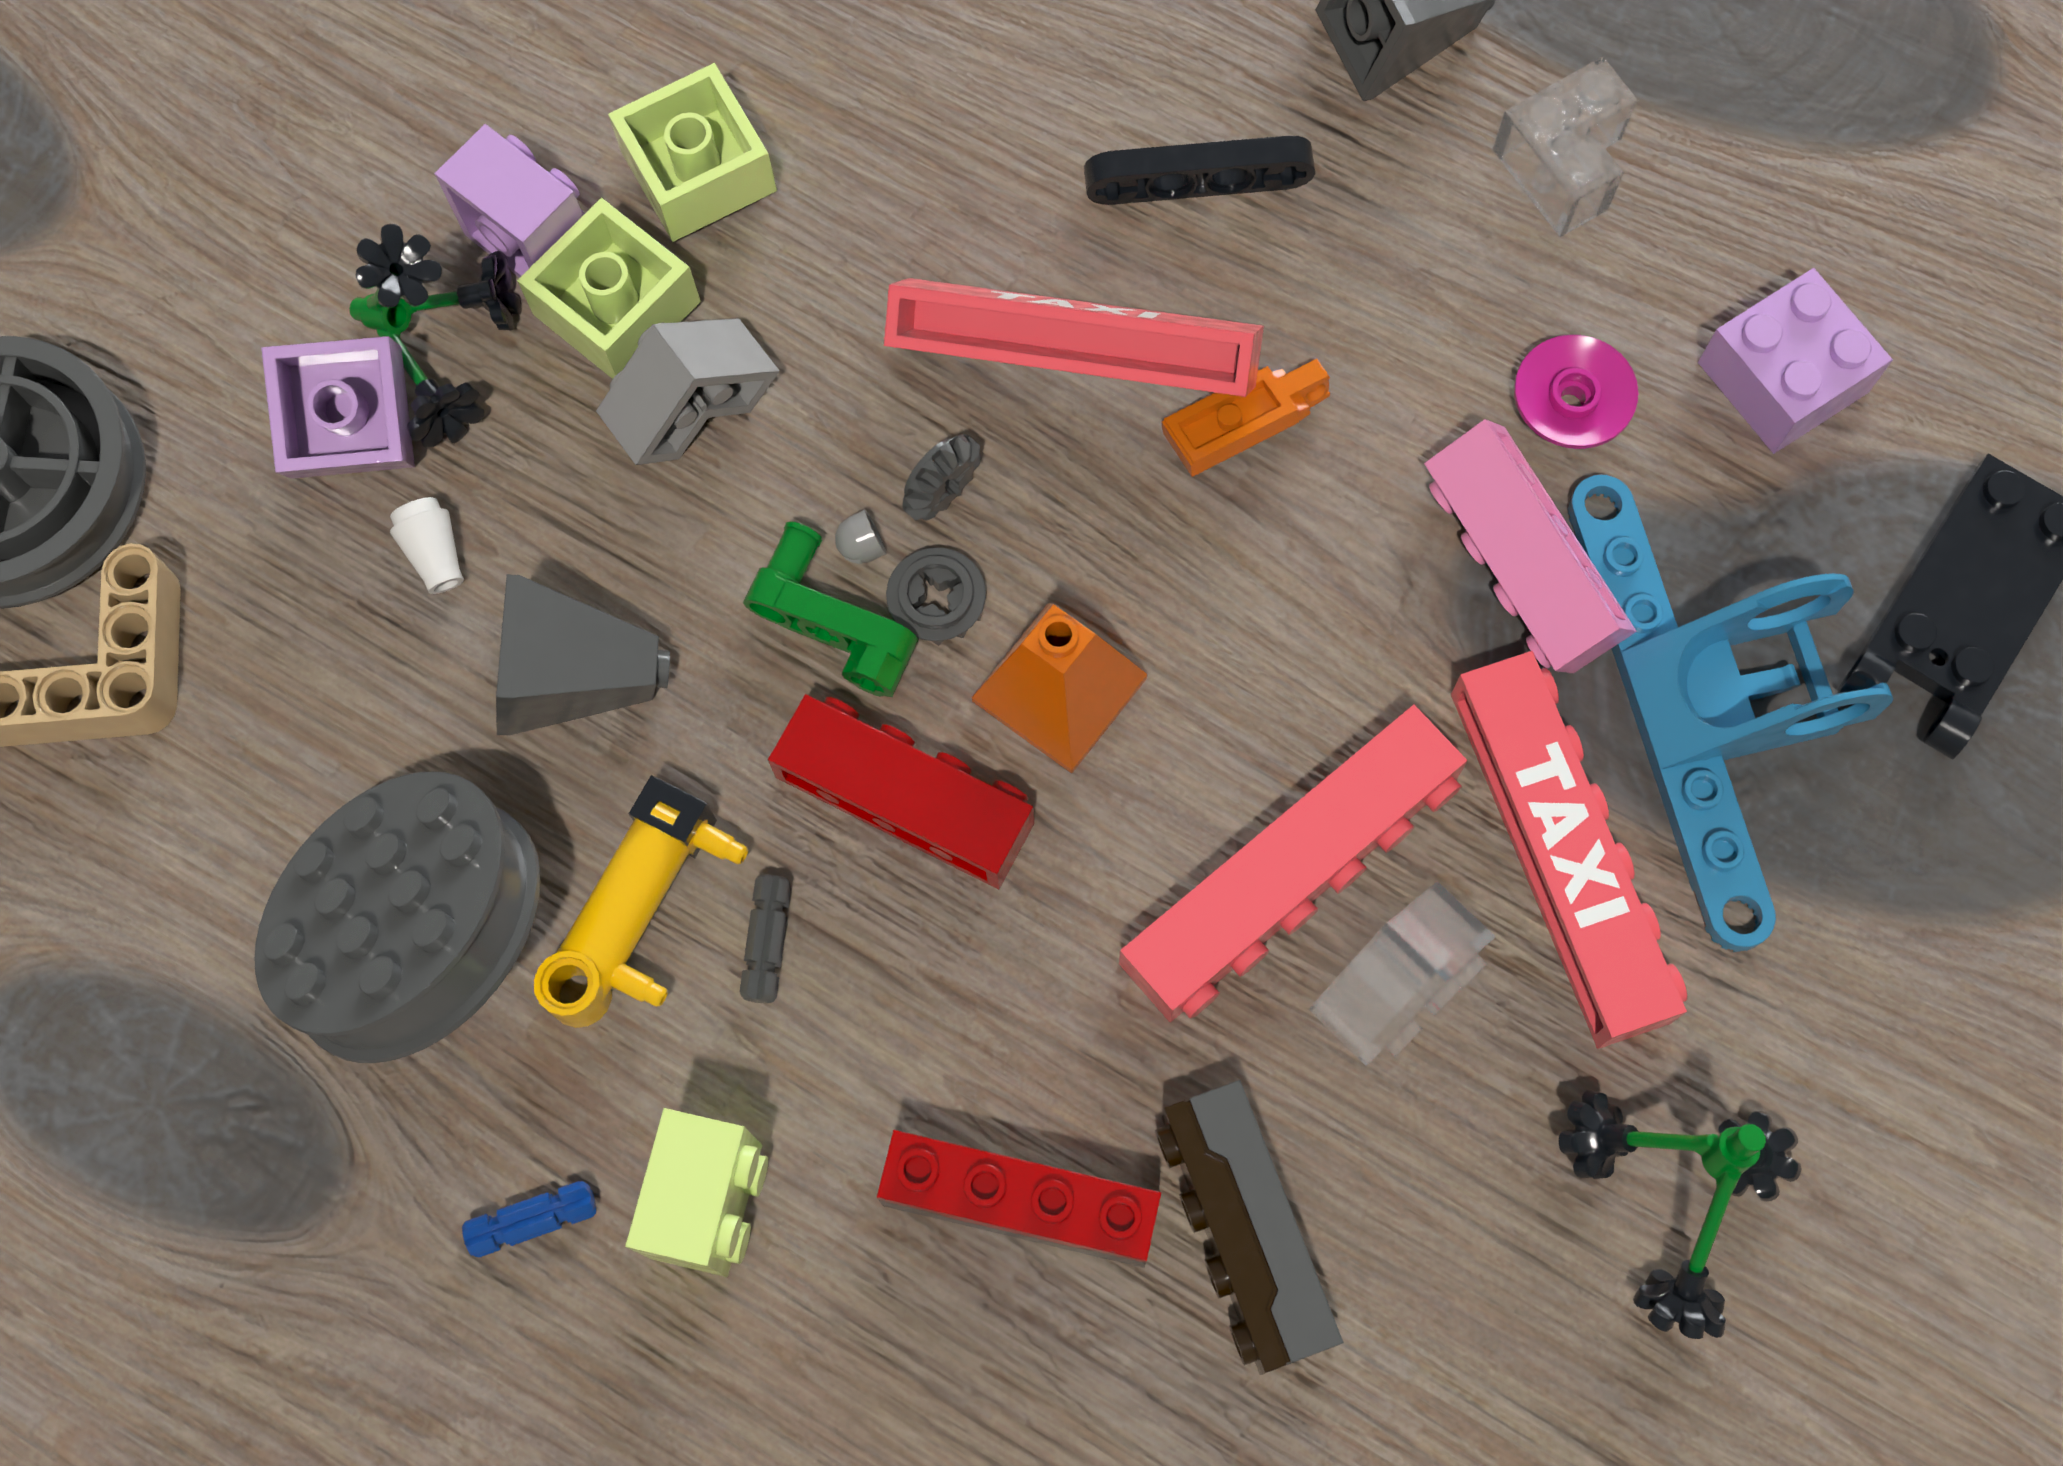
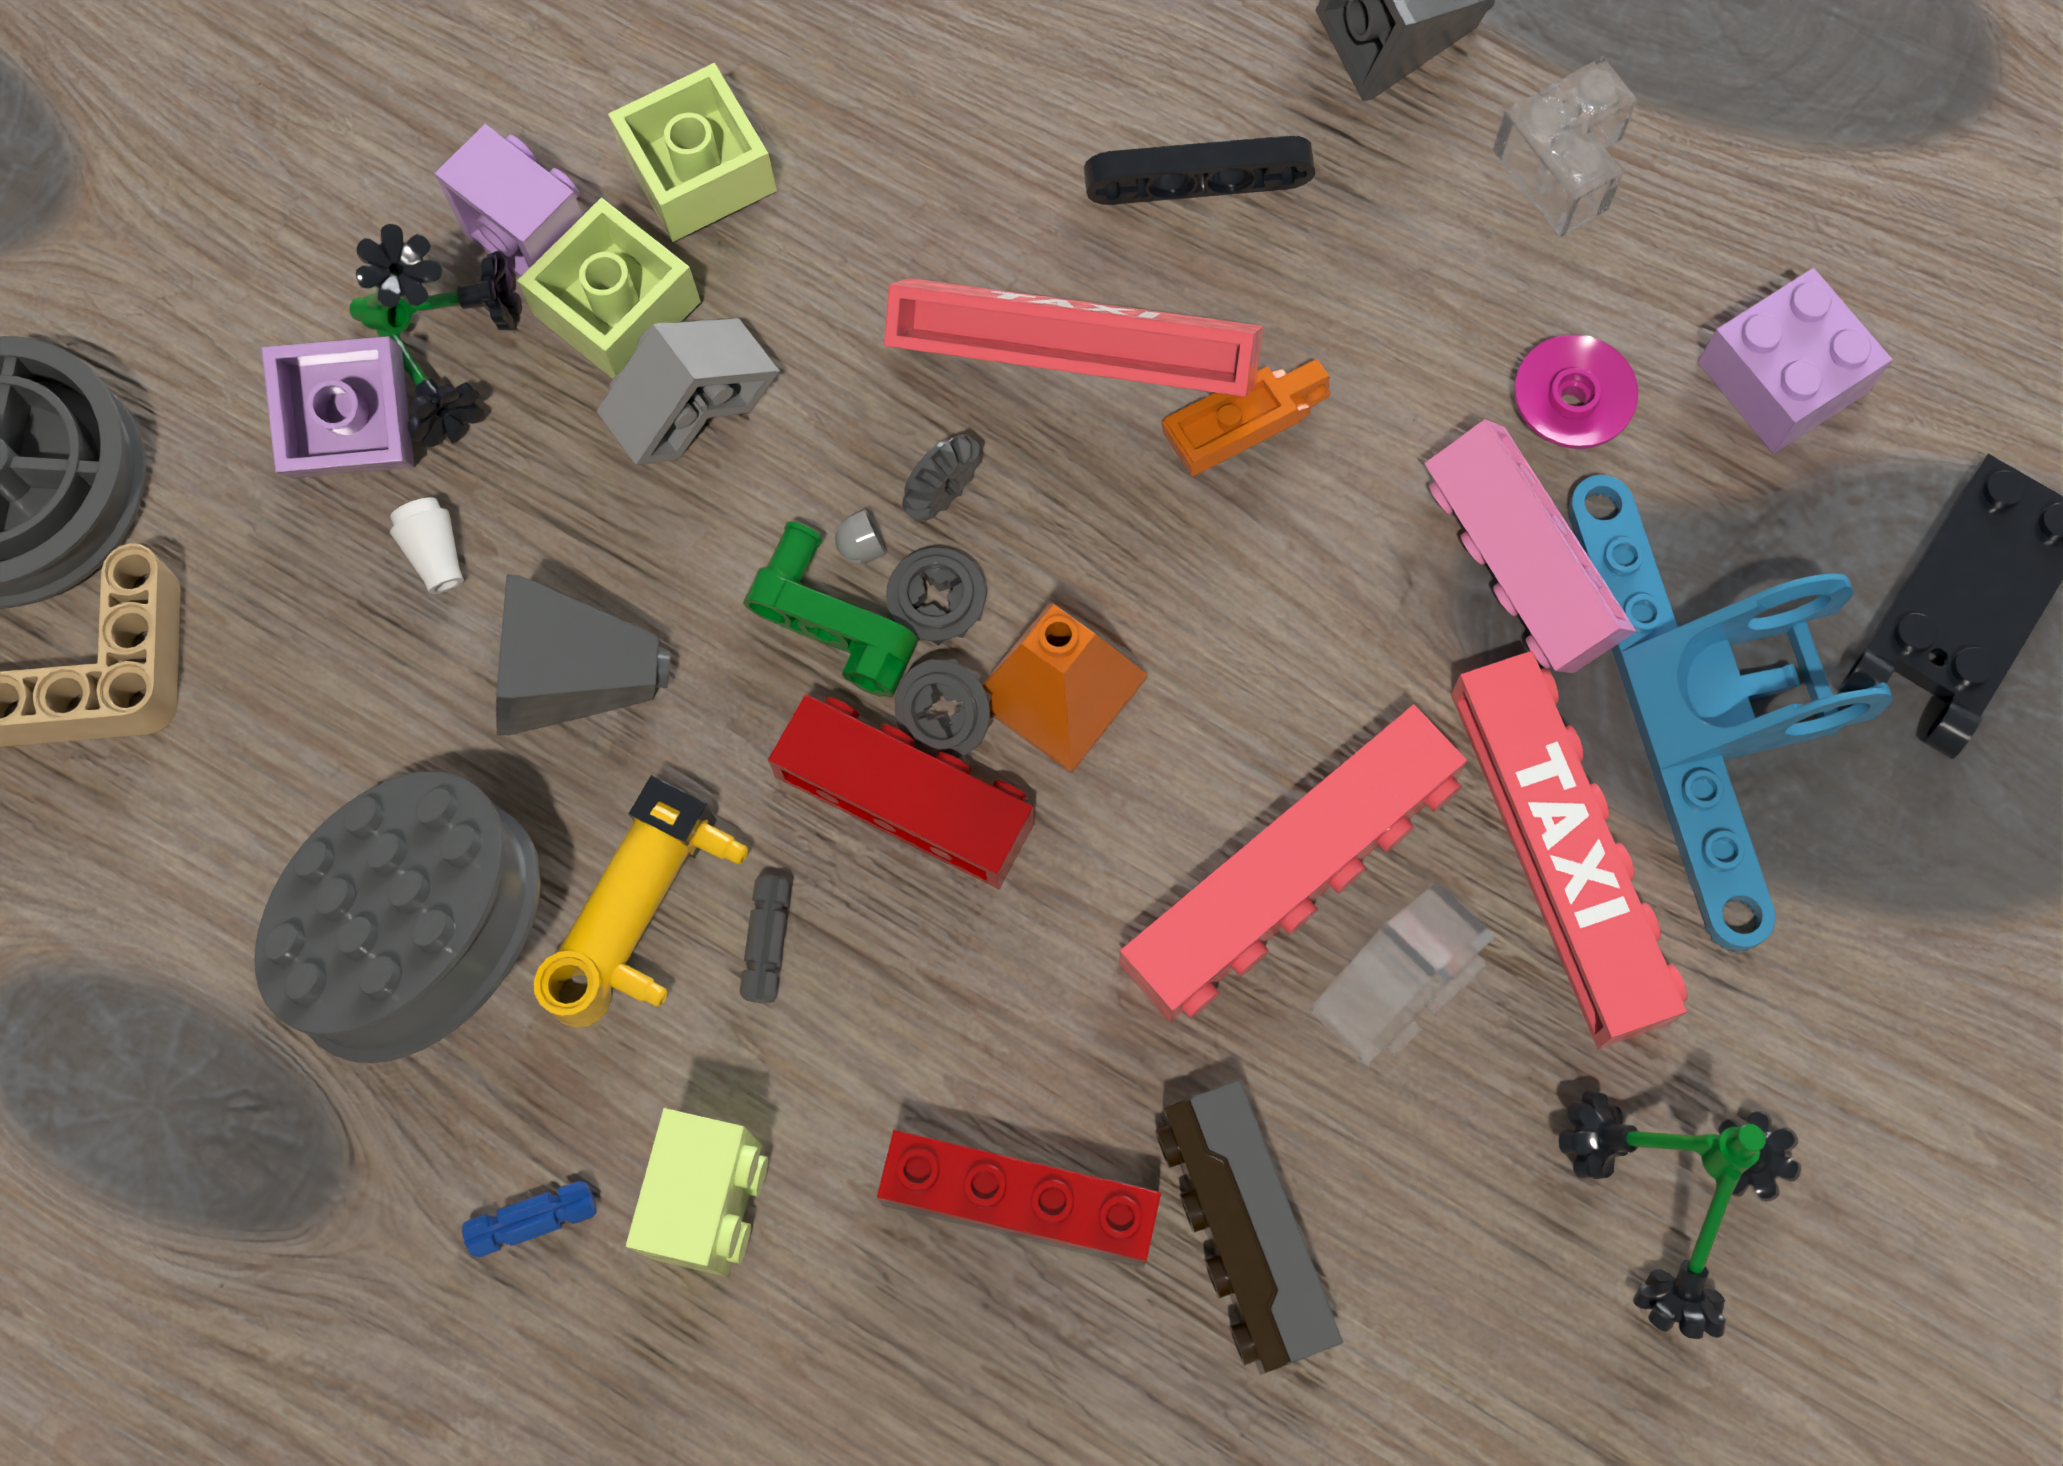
(933, 733): none -> dark grey gear

